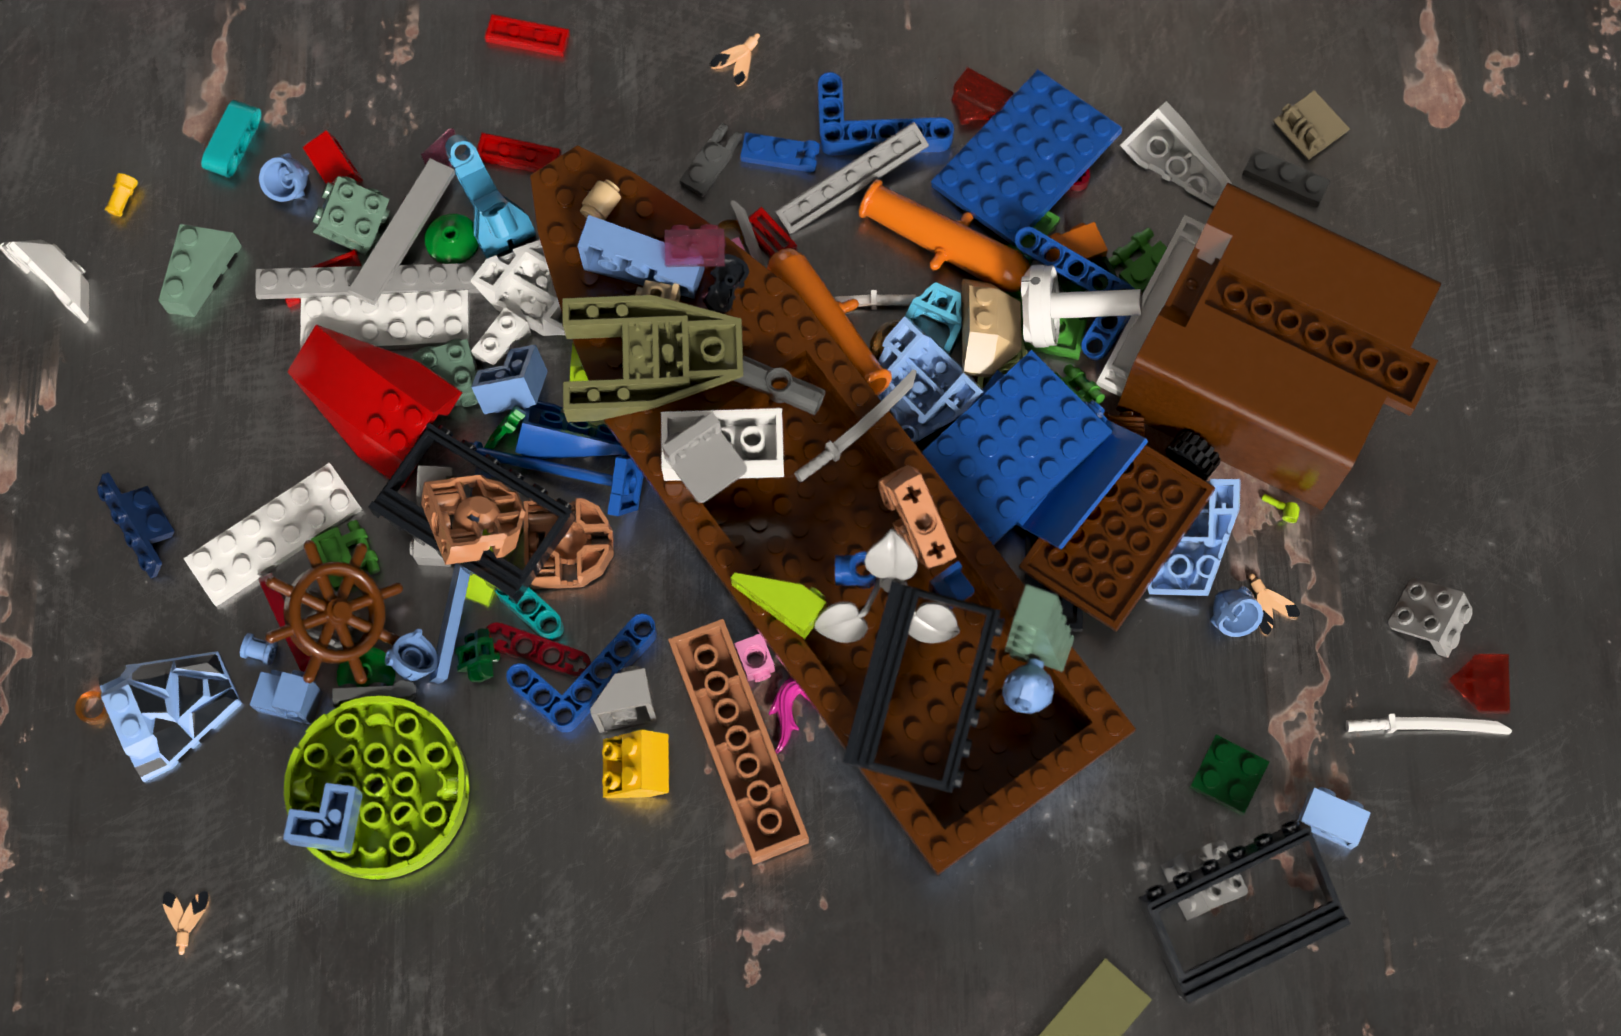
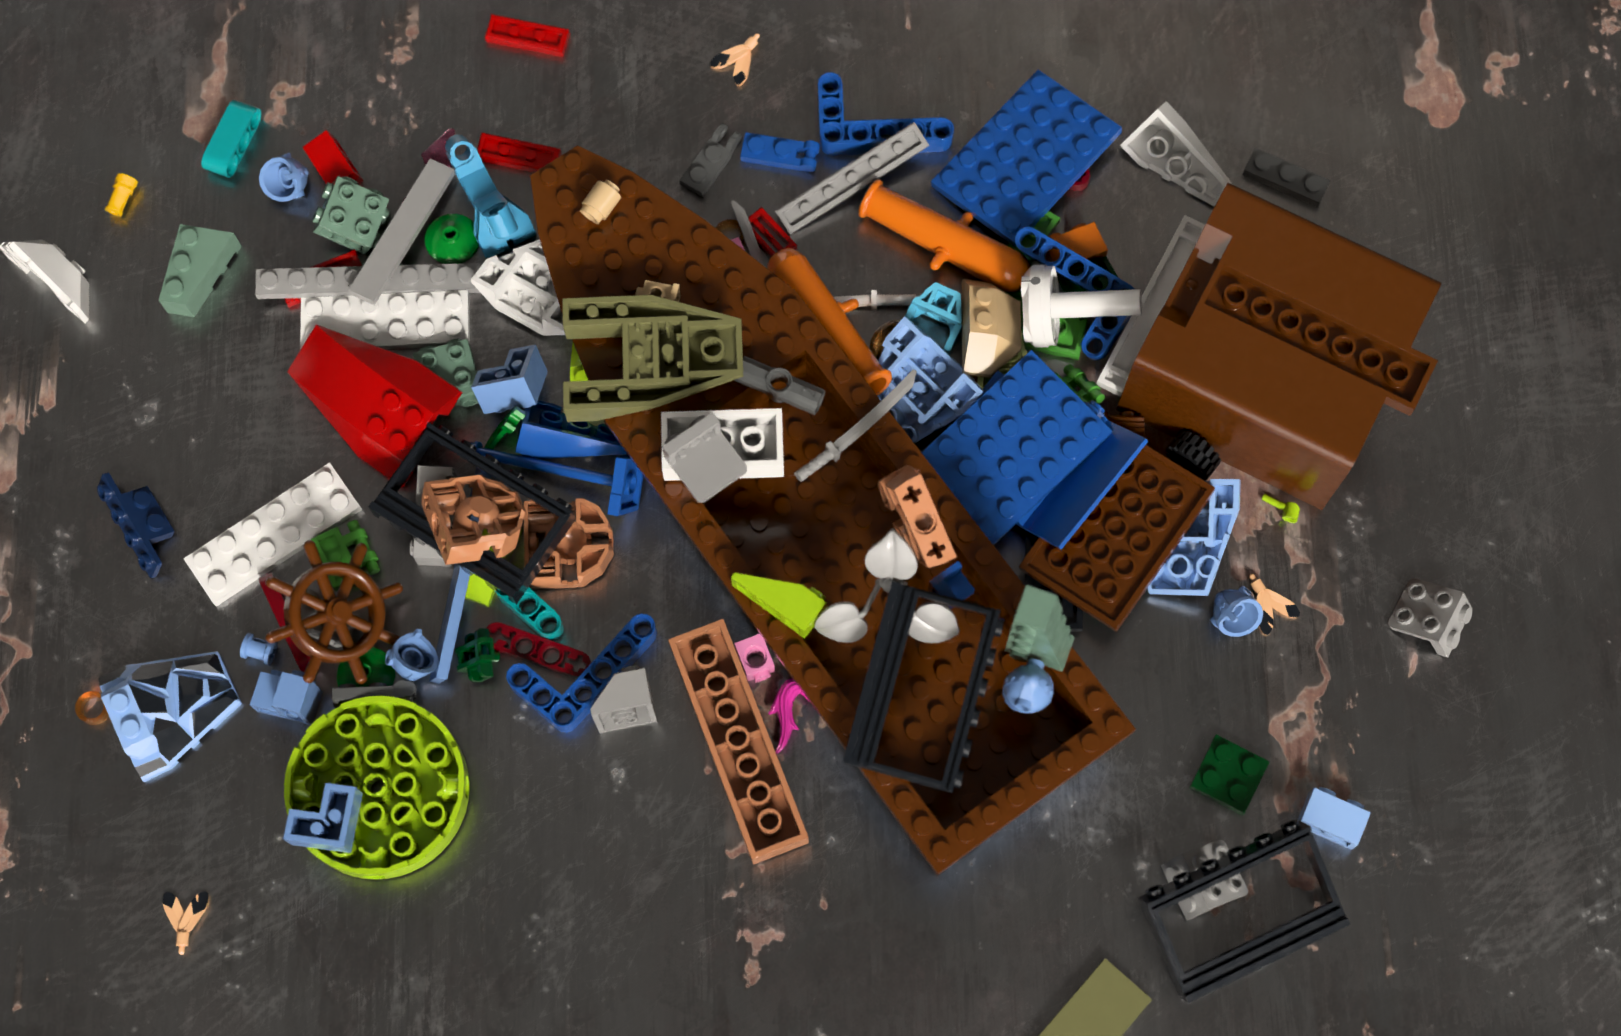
(505, 333): white brick -> none
(632, 257): medium blue wedge -> none
(635, 765): yellow slope -> none
(695, 246): clear pink bracket -> none
(726, 280): black piece -> none
(846, 571): blue piece -> none
(978, 96): clear red slope -> none
(1140, 271): bright green plate -> none
(1311, 124): dark tan hinge -> none
(1391, 723): white sword -> none
(1485, 683): clear red slope -> none

